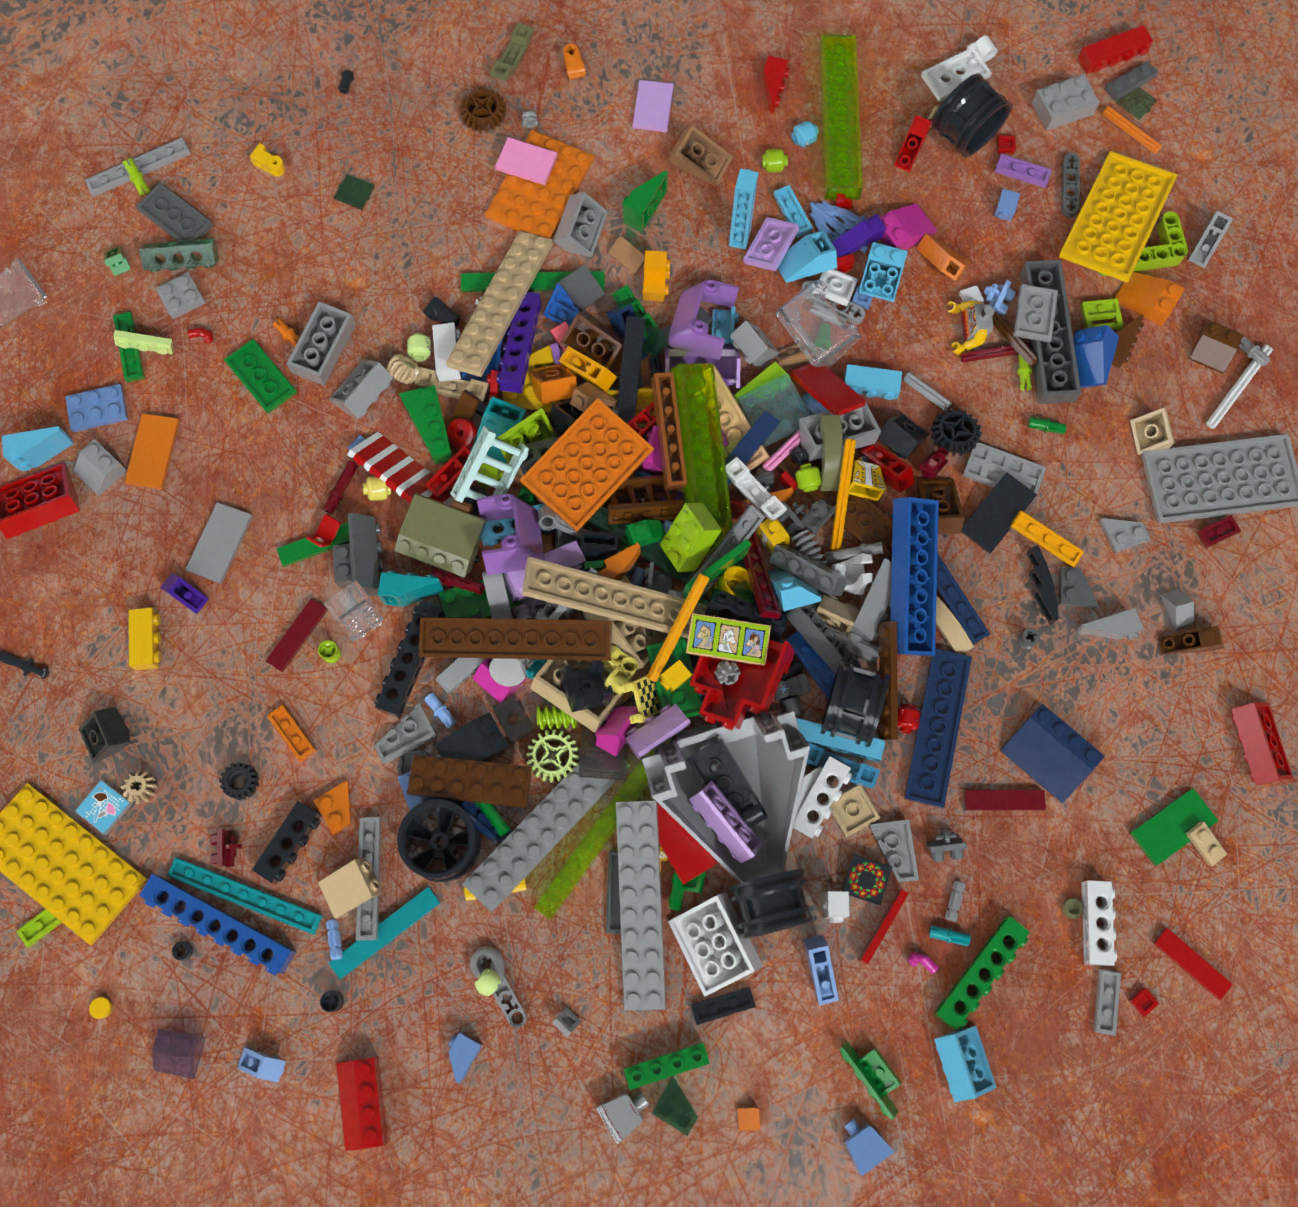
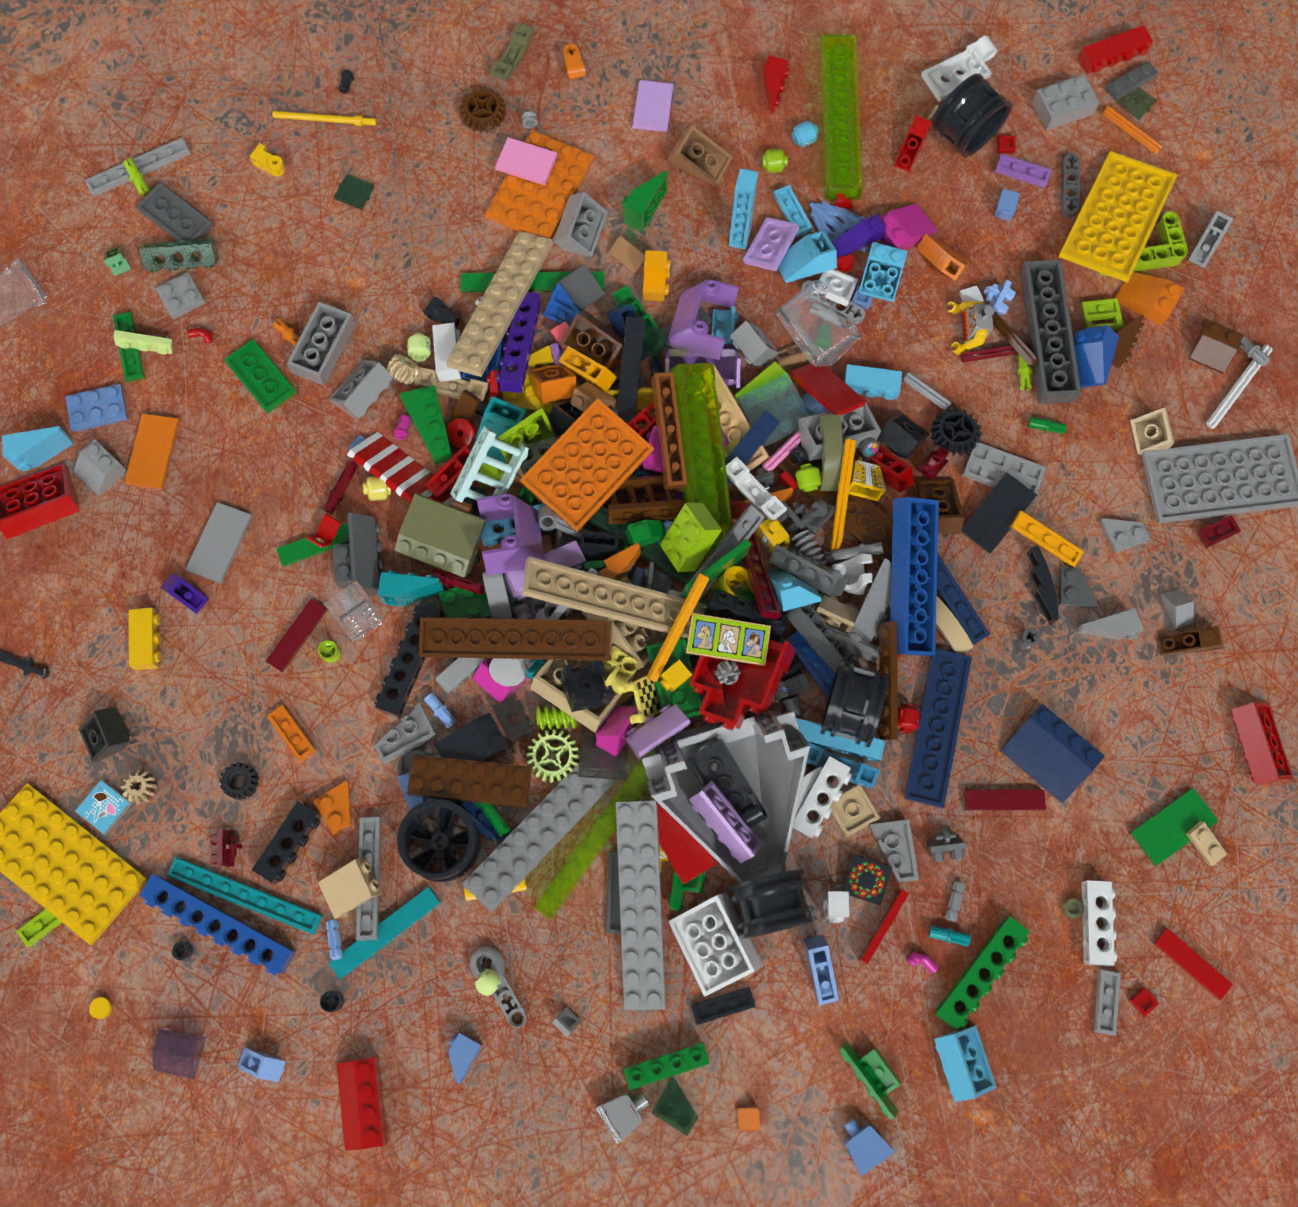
(358, 120): none -> yellow bar
(401, 431): none -> dark pink pin
(869, 447): none -> dark grey tile
(1035, 313): light grey tile -> none

